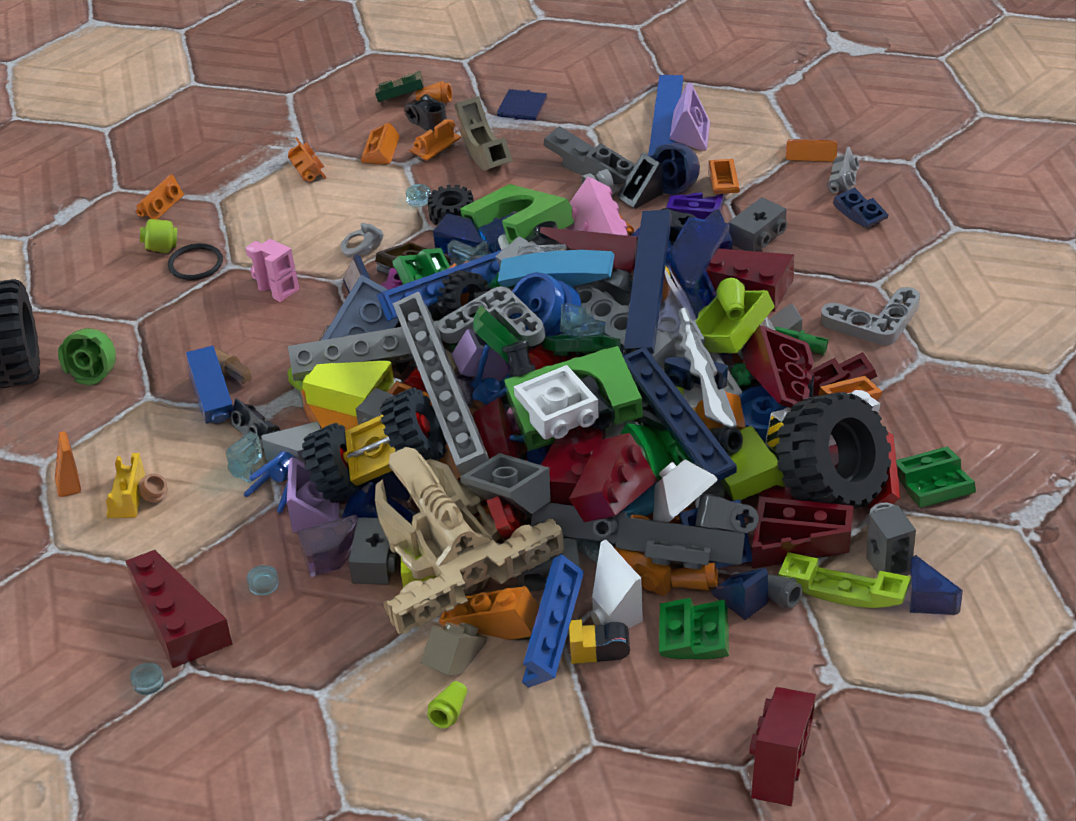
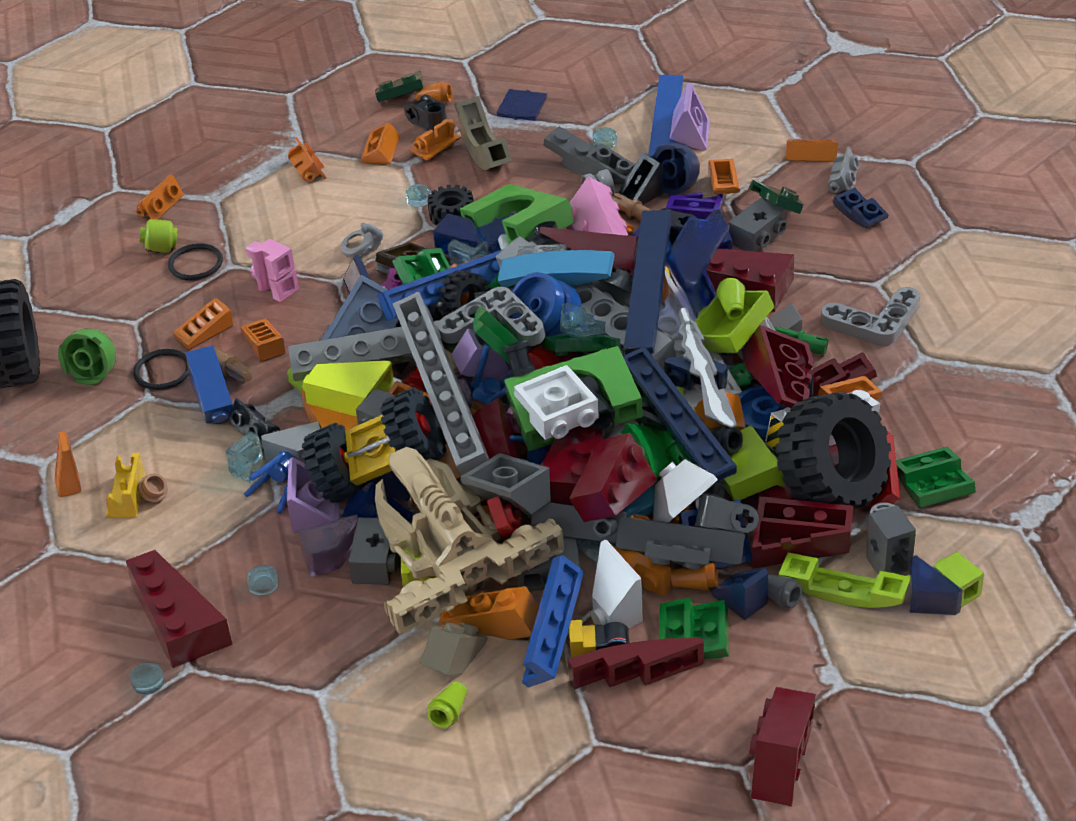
(165, 385): none -> black tyre
(211, 319): none -> orange slope
(264, 339): none -> orange slope
(605, 136): none -> clear light blue tile
(631, 208): none -> medium nougat pin
(644, 659): none -> dark red slope
(783, 198): none -> dark green wing
(962, 574): none -> lime brick

